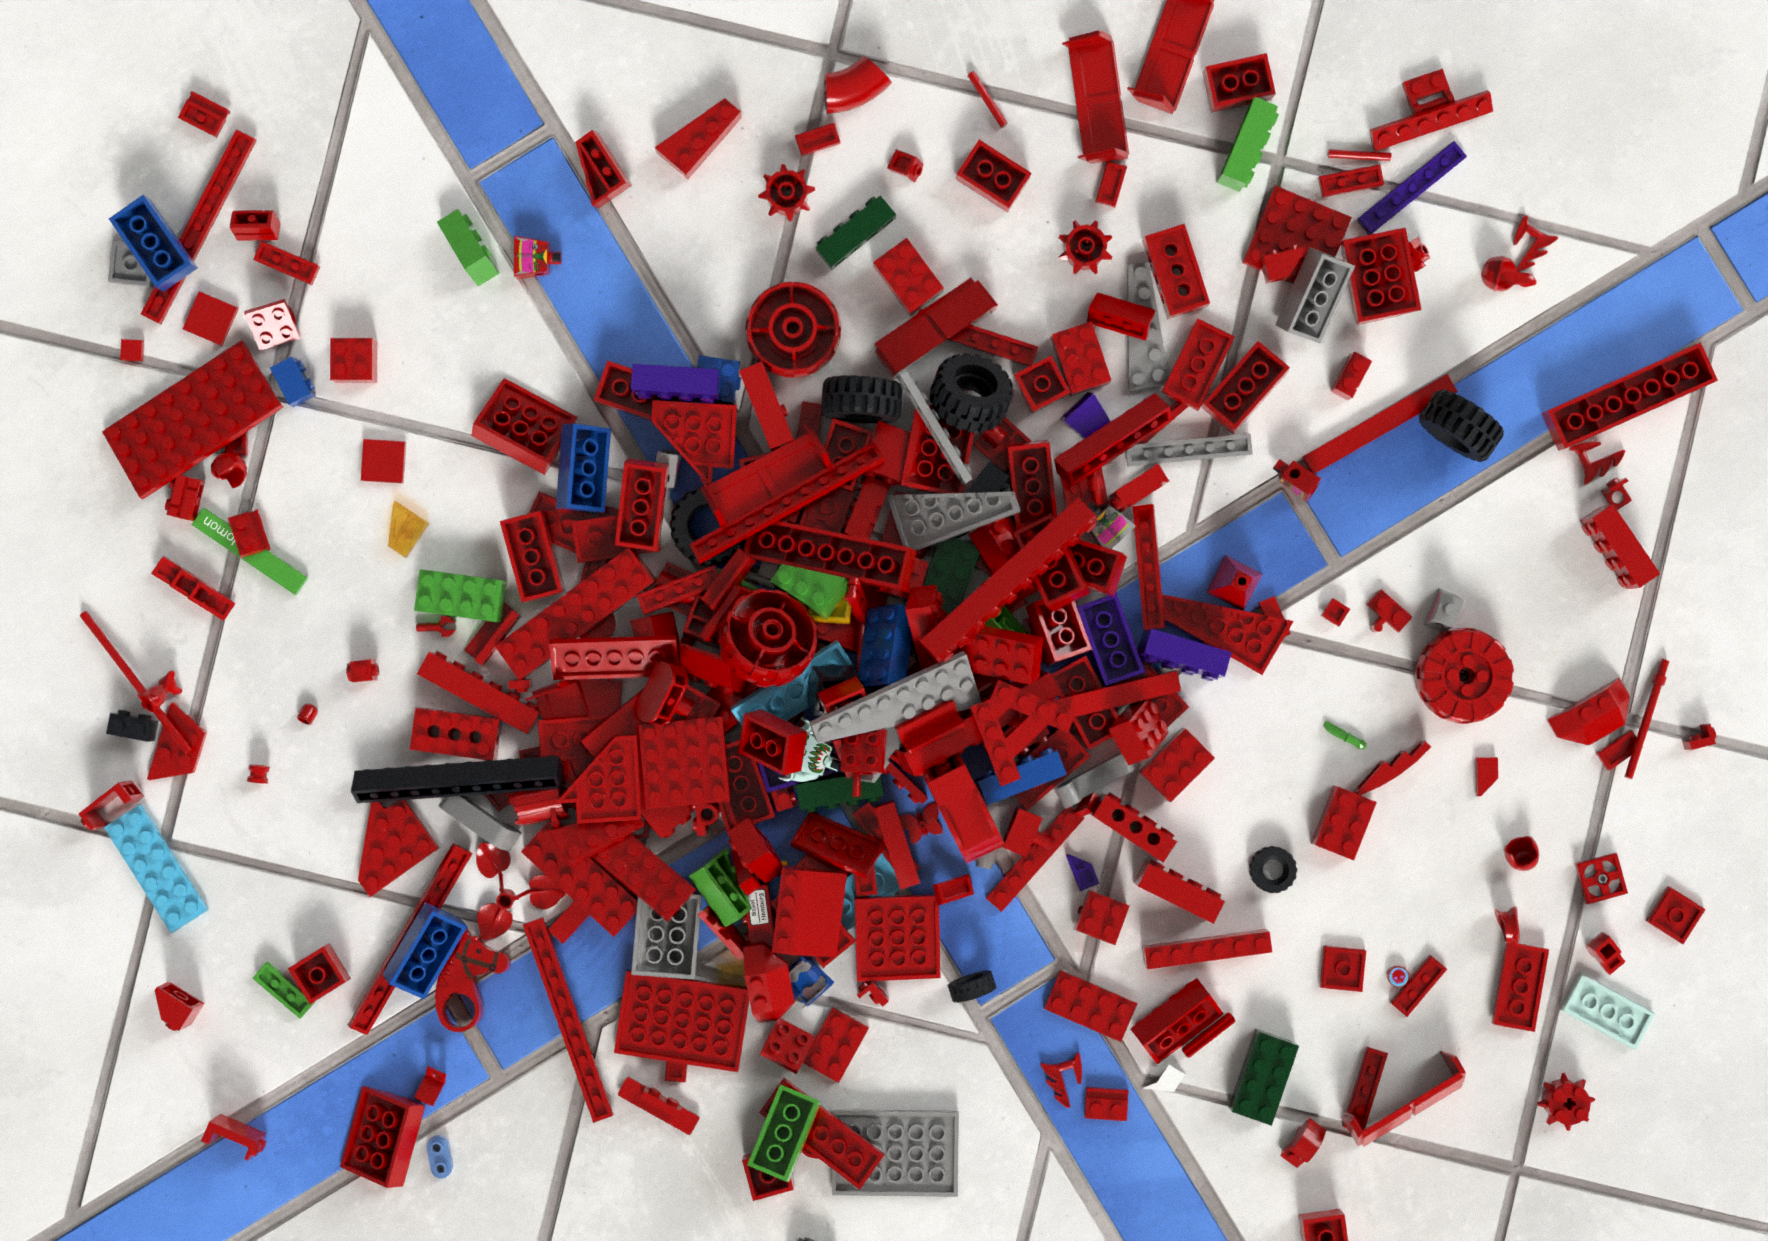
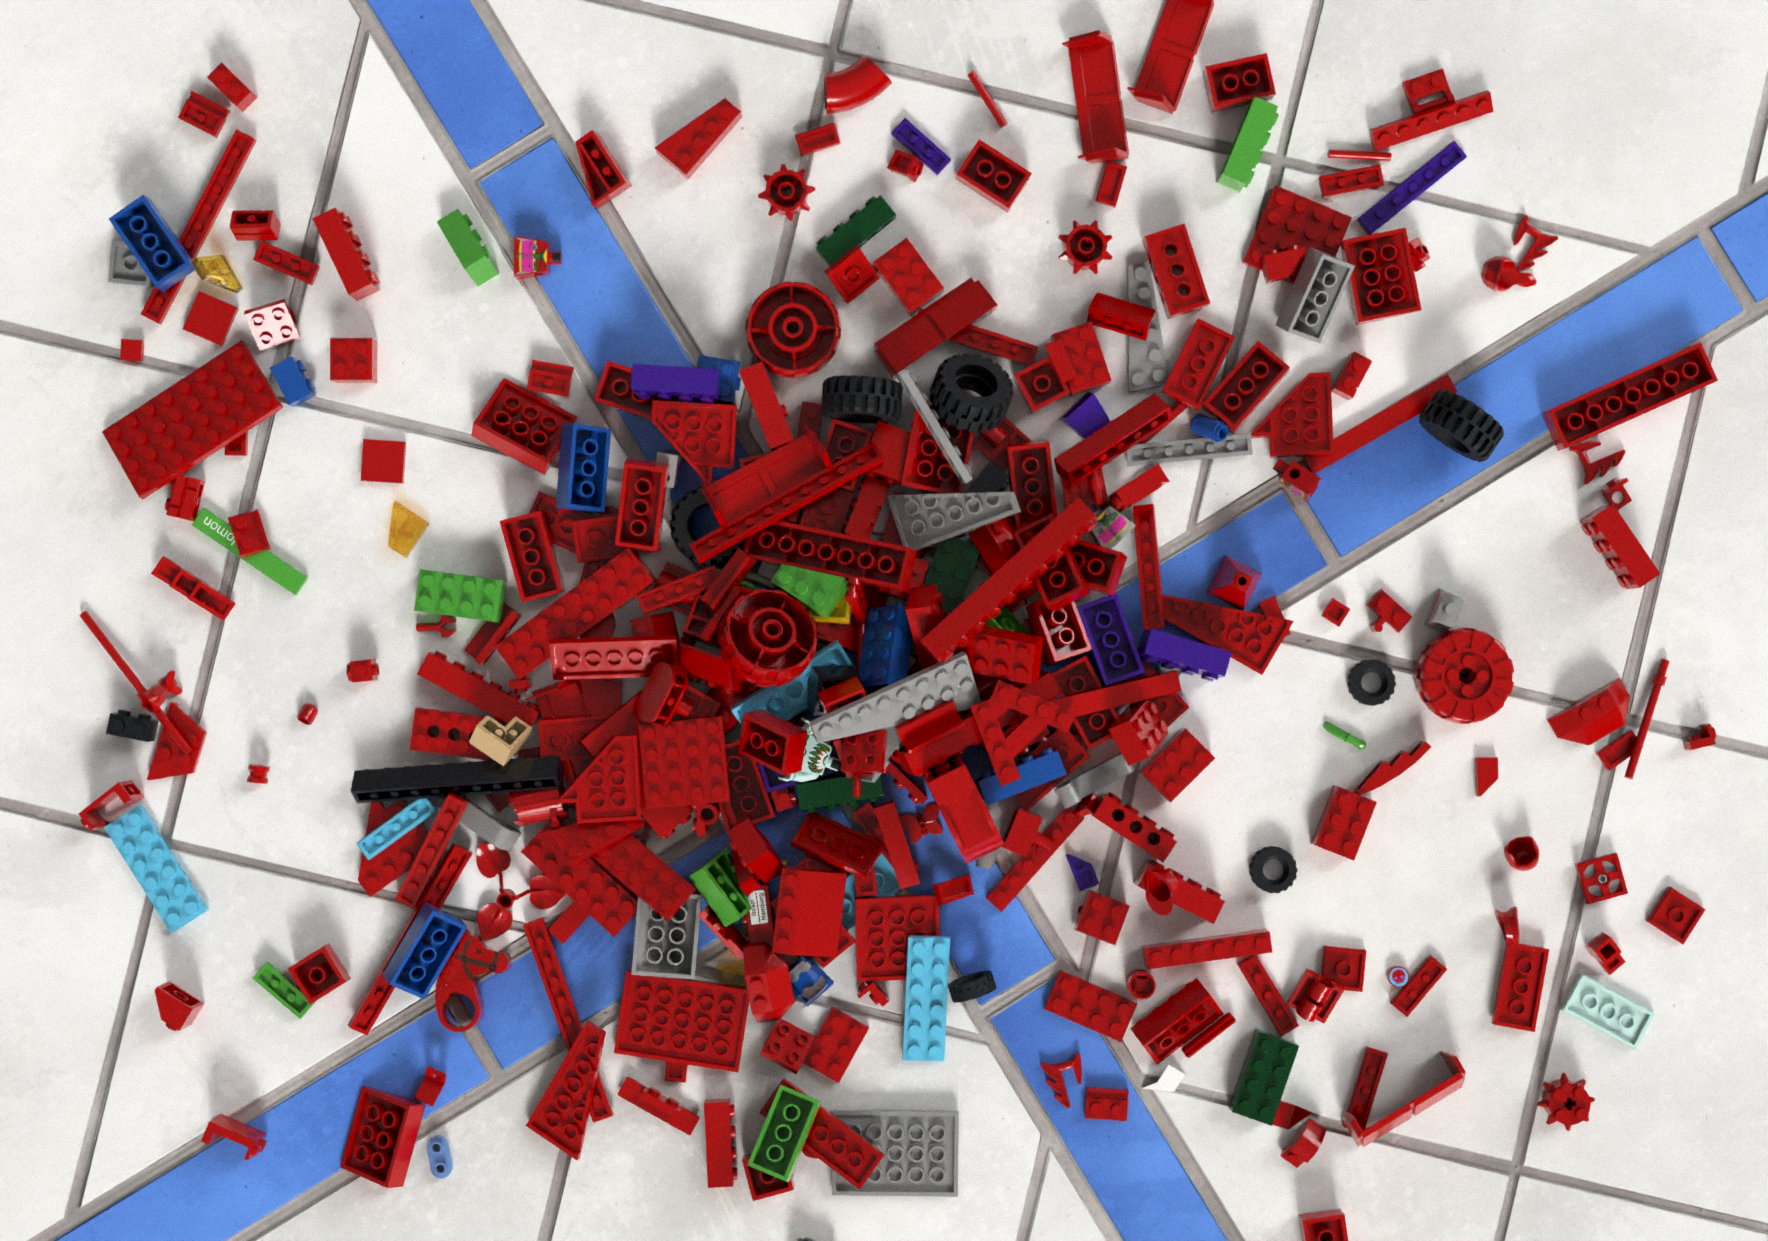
(217, 271): none -> clear yellow wing
(229, 467): red hair -> none
(232, 87): none -> red brick
(346, 253): none -> red brick
(396, 827): none -> medium azure tile
(432, 850): none -> red plate
(499, 741): none -> tan brick
(550, 378): none -> red plate
(567, 1102): none -> red wing
(719, 1142): none -> red brick
(852, 274): none -> red plate
(921, 146): none -> dark purple tile
(925, 998): none -> medium azure plate
(1061, 361): none -> red piece
(1140, 984): none -> red wheel
(1160, 890): none -> red piece
(1209, 427): none -> blue head
(1267, 994): none -> red tile
(1289, 1115): none -> red sticker
(1301, 421): none -> red wing
(1314, 996): none -> red plate
(1385, 690): none -> black tyre

